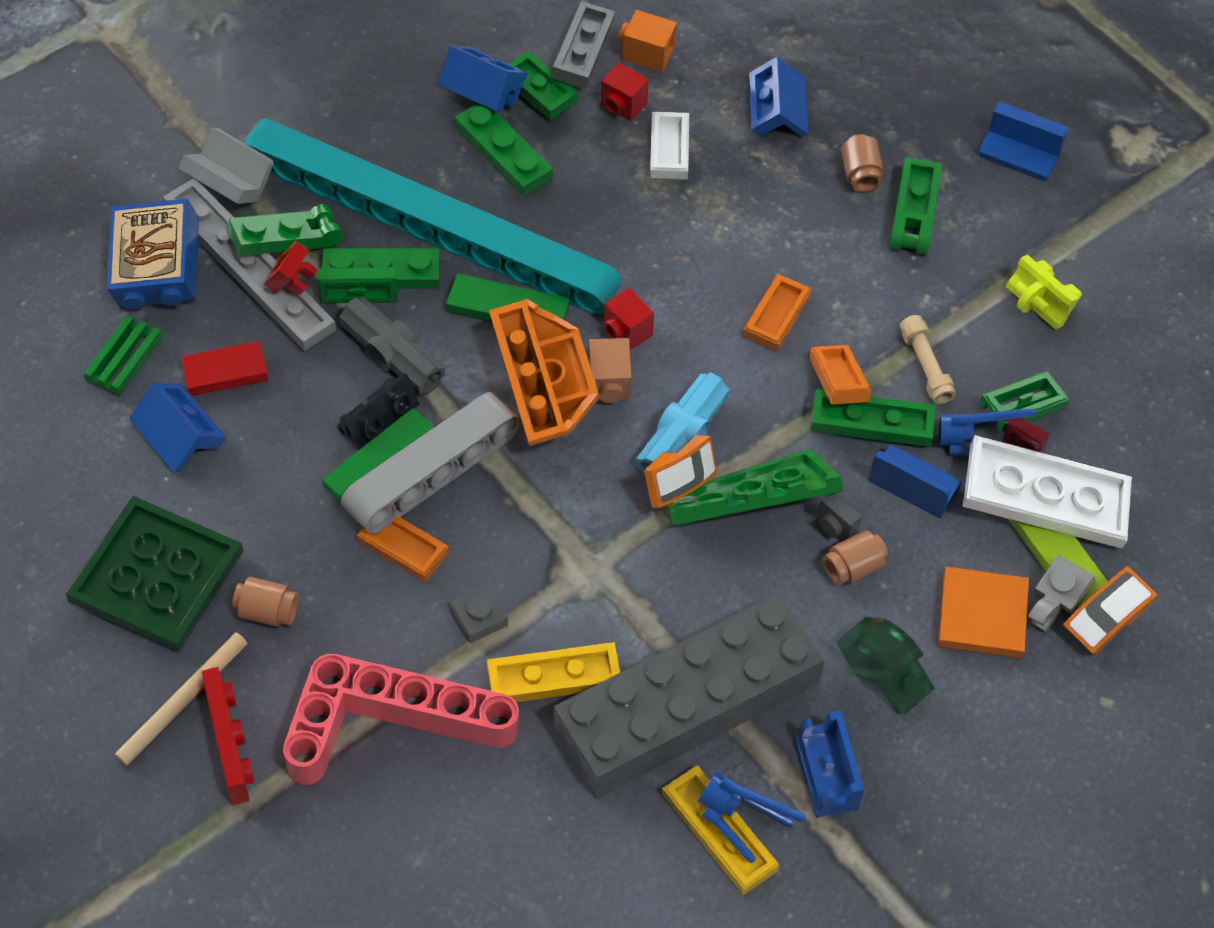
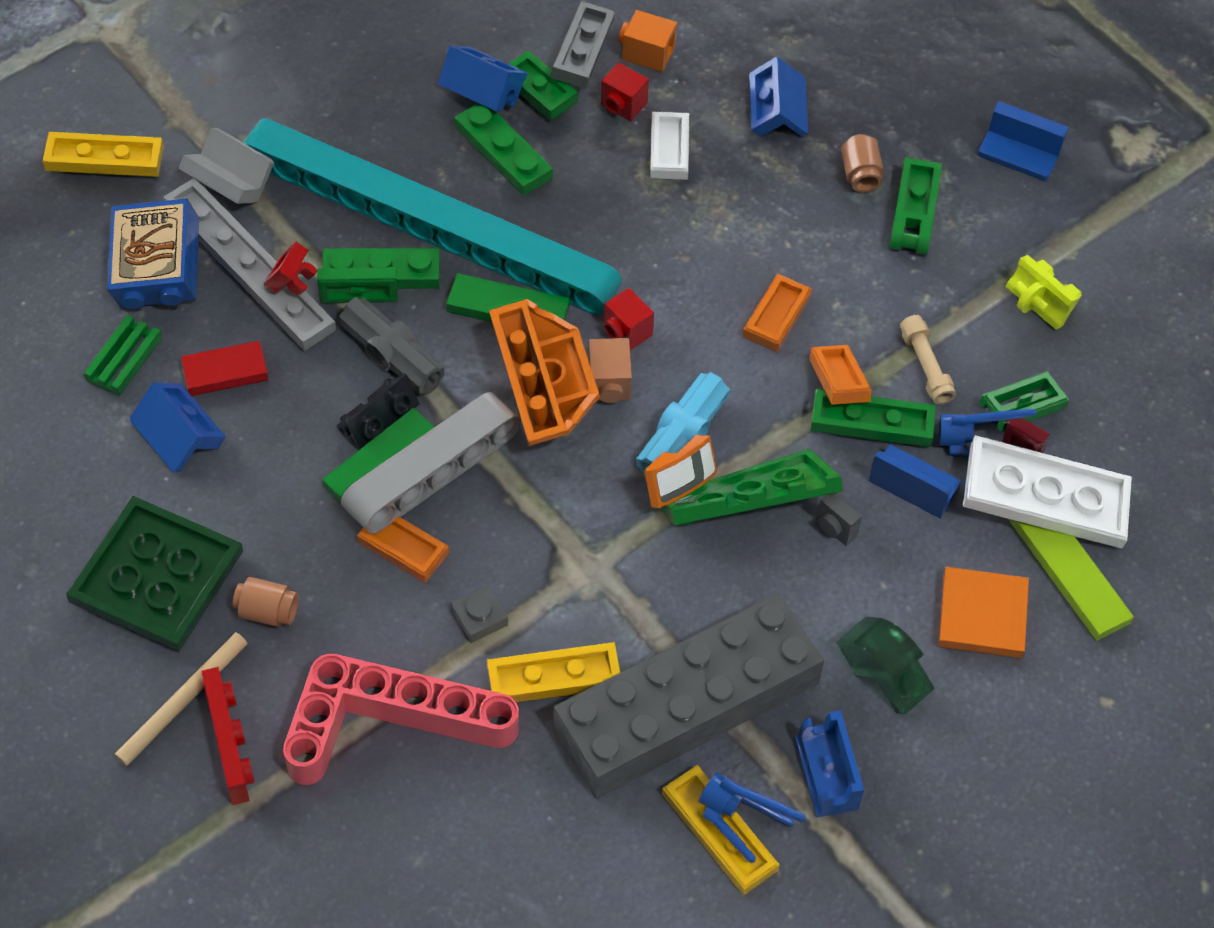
(103, 154): none -> yellow plate
(279, 231): green plate -> none
(855, 558): nougat brick -> none
(1061, 588): light grey plate -> none
(1110, 610): slope -> none

